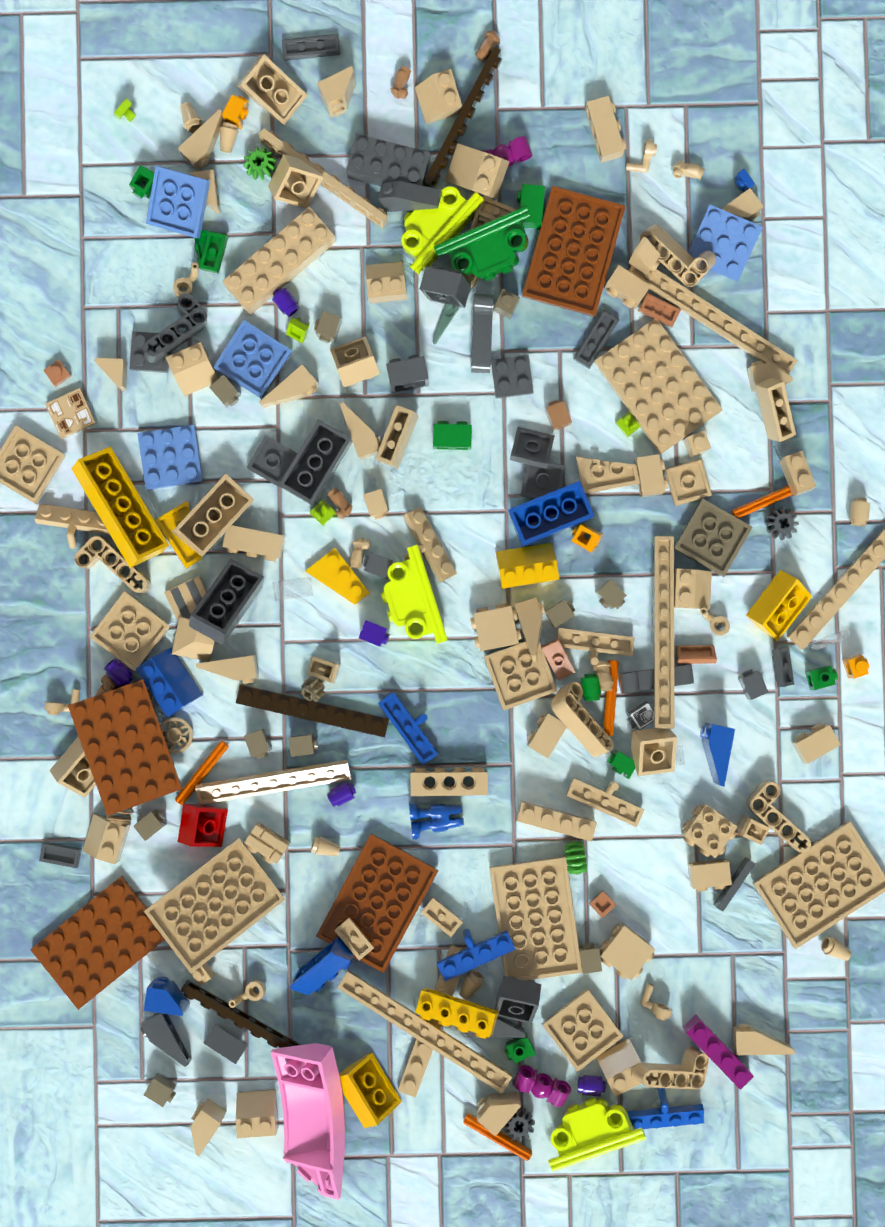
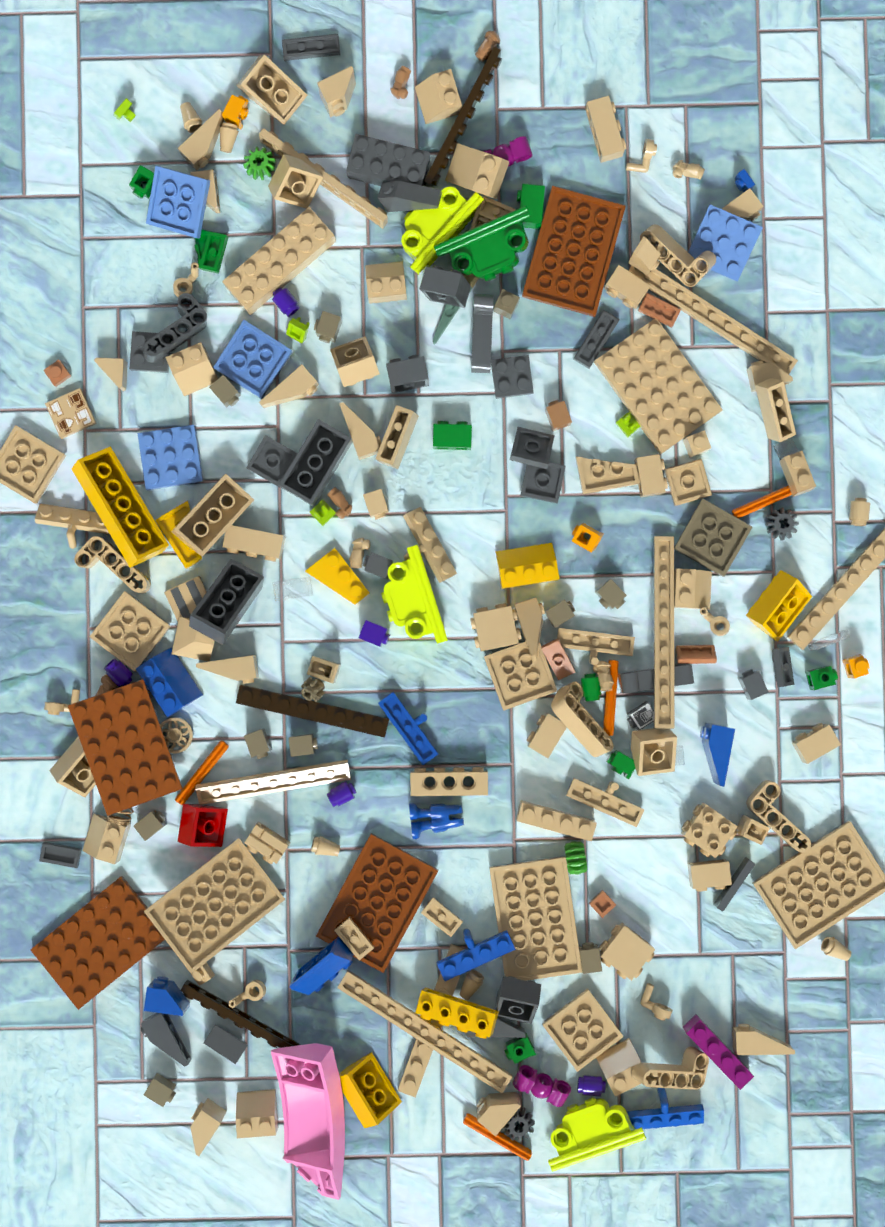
(550, 514): blue slope -> none

